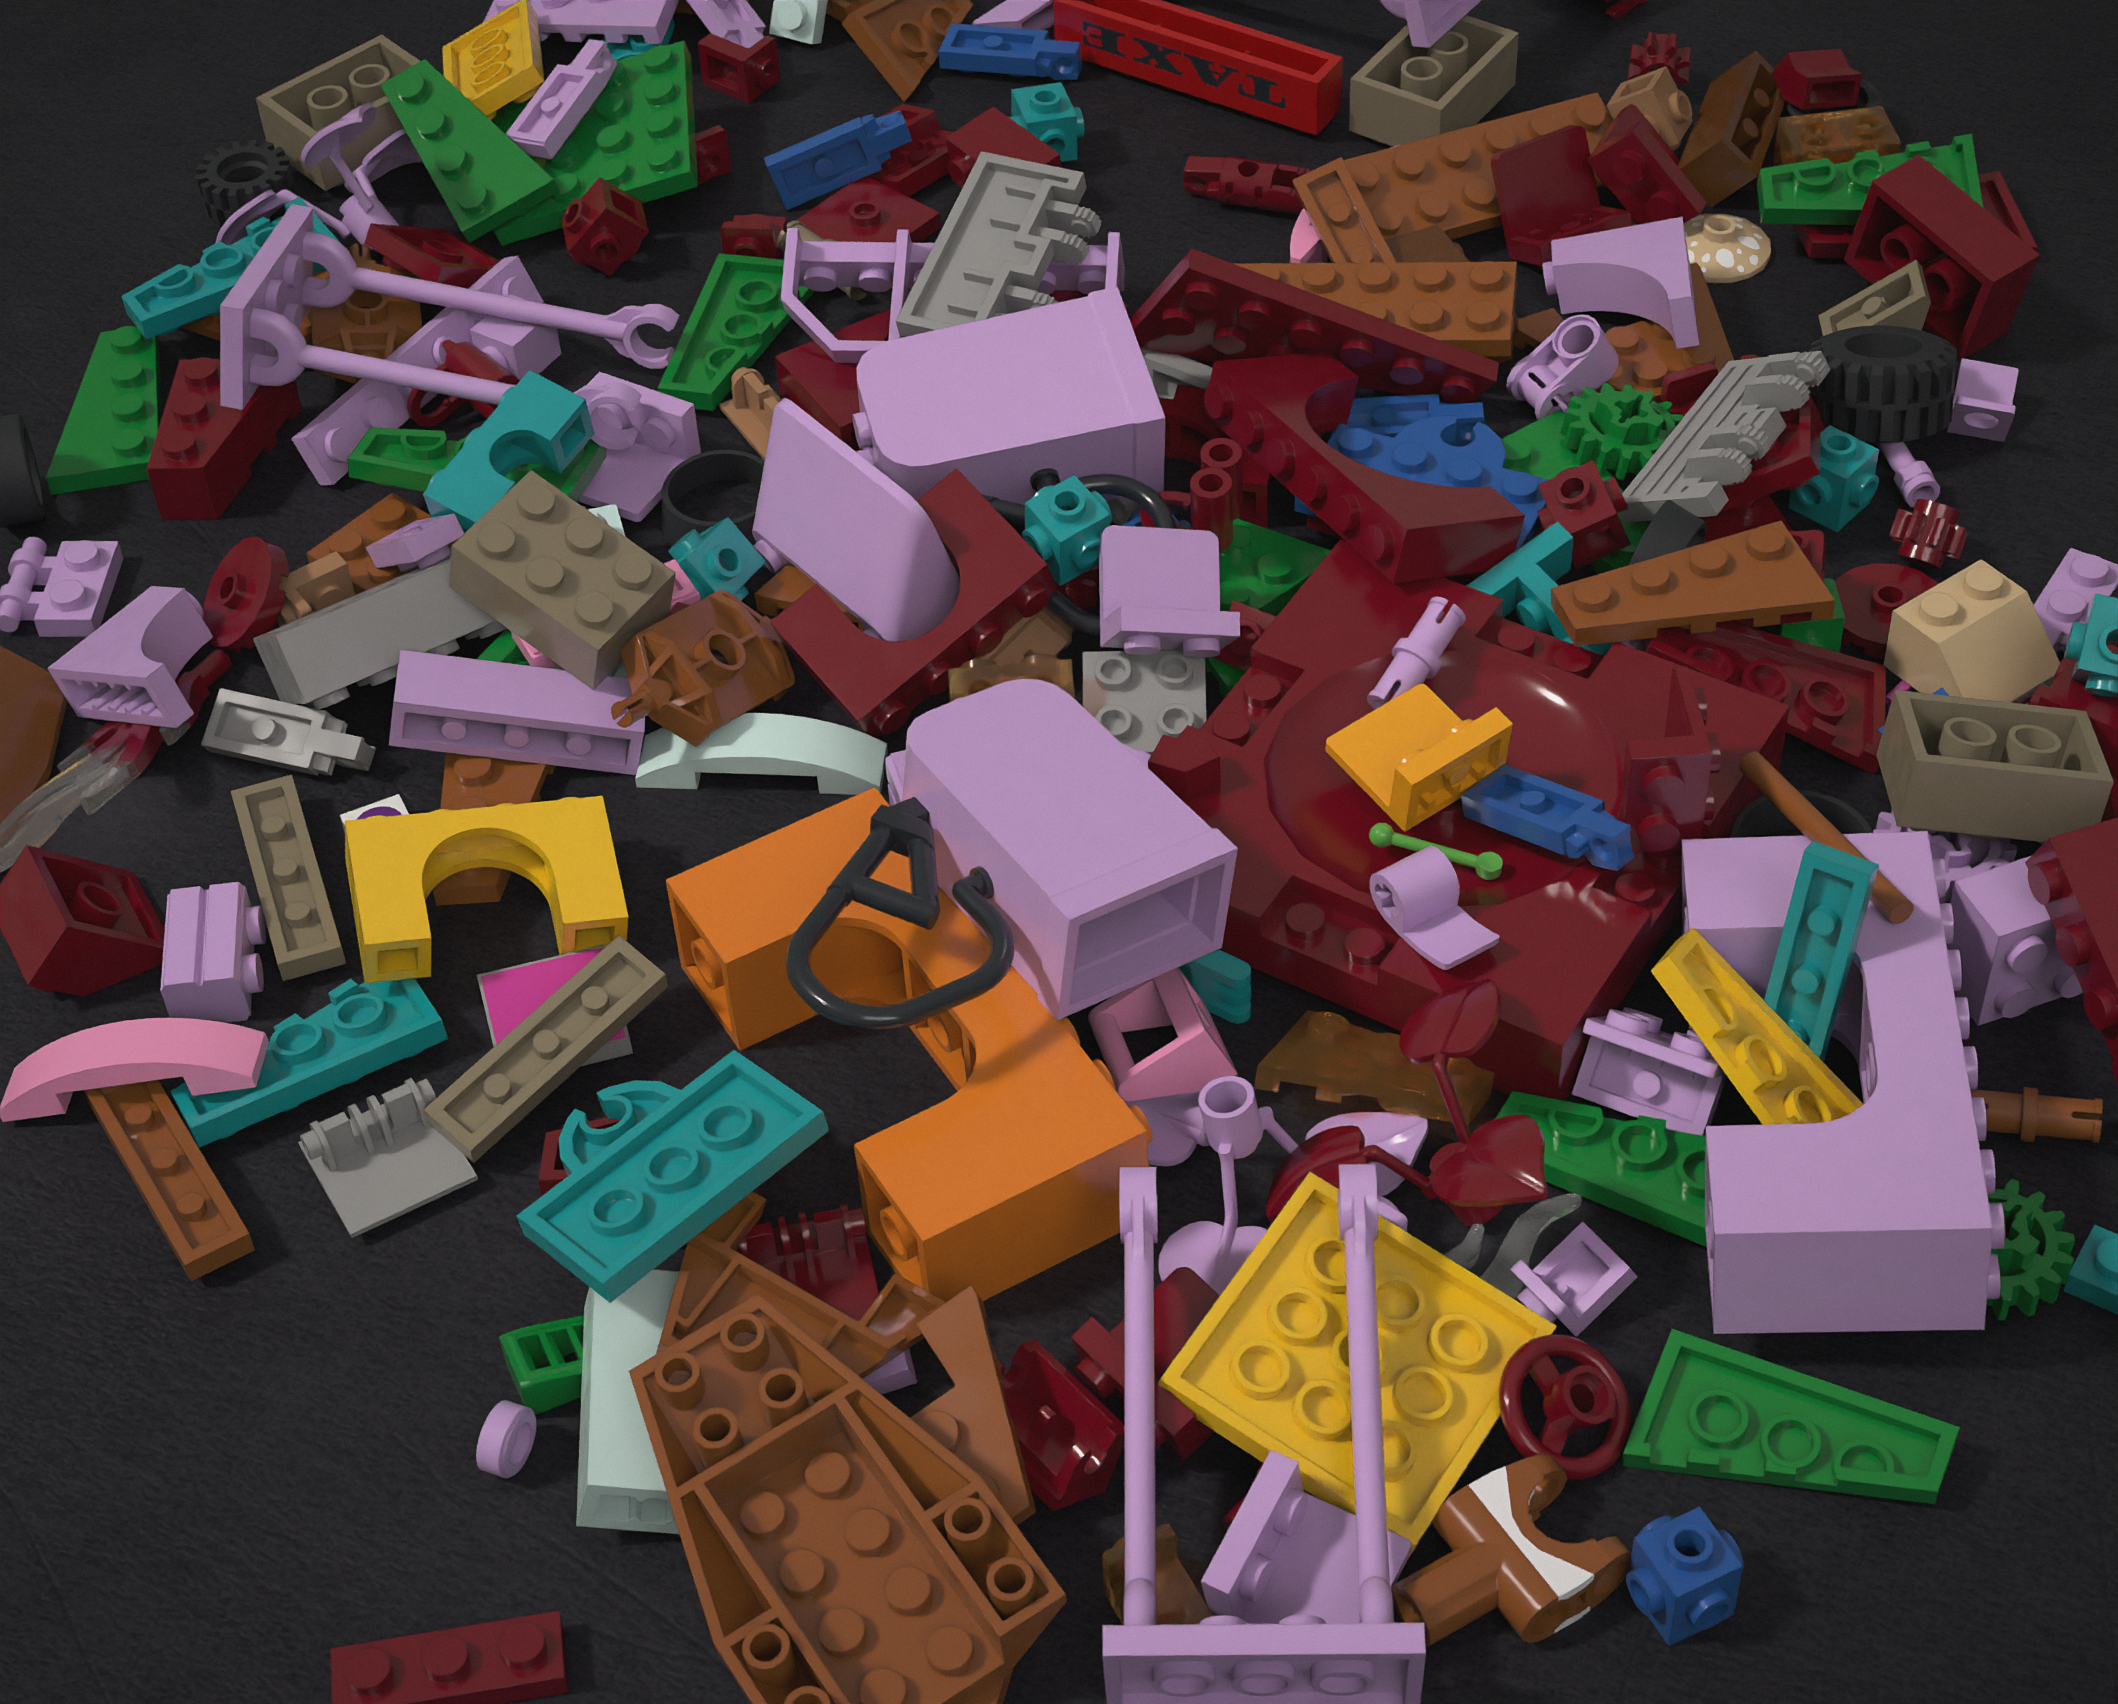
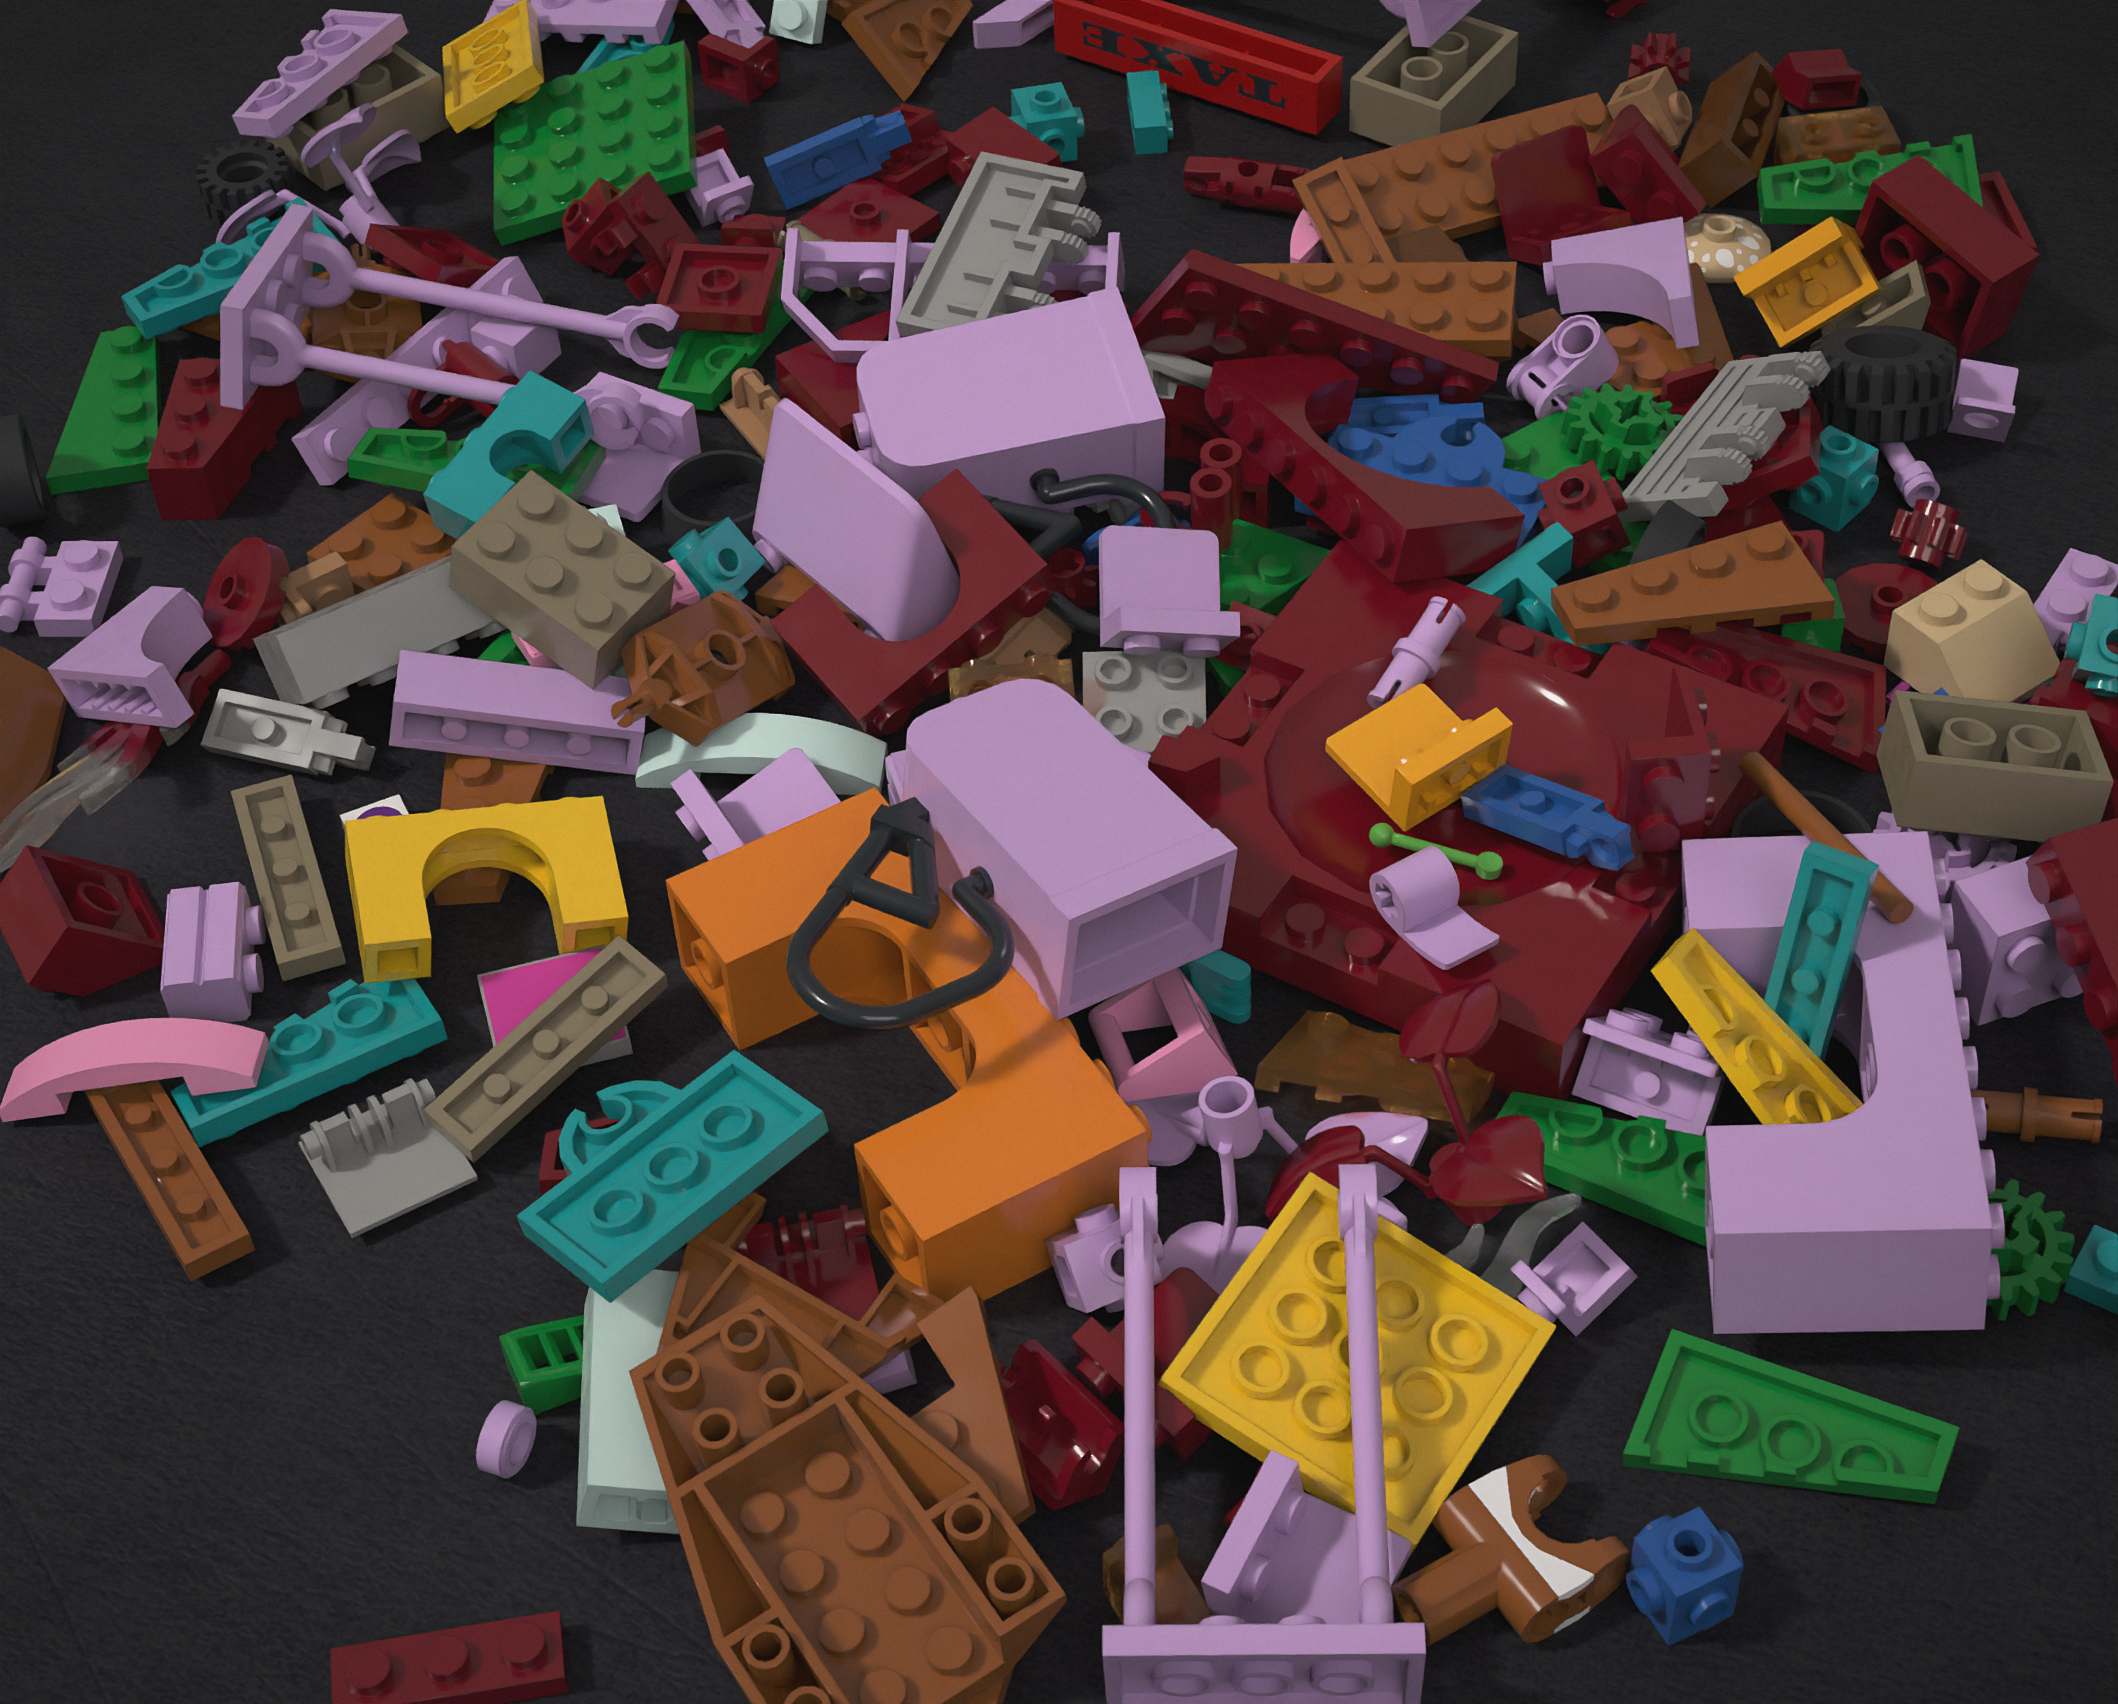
(327, 63): none -> lavender wing
(417, 543): lavender plate -> none
(466, 154): green wing -> none
(562, 101): lavender hinge -> none
(652, 224): none -> dark red plate
(719, 190): none -> lavender bracket
(721, 286): none -> dark red plate
(763, 804): none -> lavender bracket
(1009, 52): blue hinge -> none
(1066, 526): teal brick -> none
(1092, 1260): none -> lavender brick
(1149, 112): none -> teal piece
(1592, 1387): dark red piece -> none
(1809, 281): none -> light orange bracket

